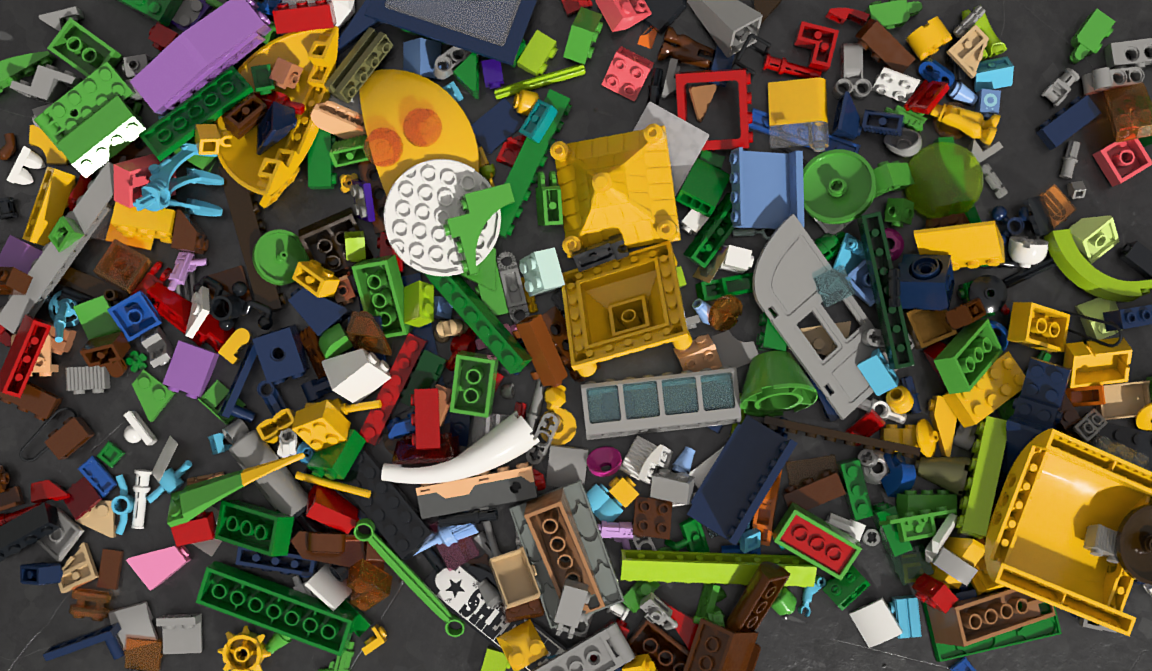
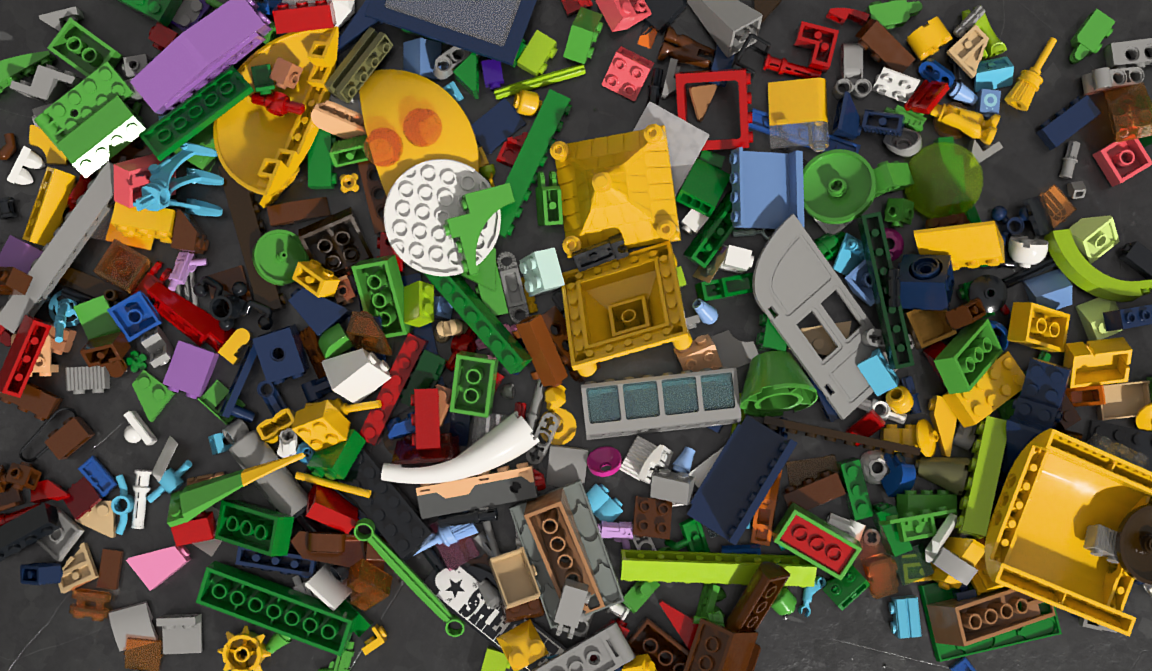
(23, 476): none -> reddish brown brick
(65, 233): bright green slope -> none
(105, 634): dark blue piece -> none
(110, 454): green tile -> none
(199, 311): white wing -> none
(209, 140): yellow brick -> none
(245, 116): reddish brown brick -> none
(274, 126): dark blue slope -> none
(298, 211): none -> reddish brown slope
(355, 246): lime brick -> none
(363, 200): piece -> none
(538, 121): teal slope -> none
(623, 490): yellow brick -> none
(657, 611): light grey piece -> none
(725, 312): clear orange tile -> none
(750, 540): medium azure tile -> none
(834, 285): clear light blue piece -> none
(865, 453): light grey bush -> none
(876, 622): white slope -> none
(881, 575): none -> clear orange brick
(934, 593): red brick -> none
(993, 181): light grey axle -> none
(1029, 81): none -> yellow piece
(1049, 289): none -> medium blue slope
(1059, 89): light grey connector -> none
(1090, 425): light grey slope -> none
(1097, 320): black piece -> none

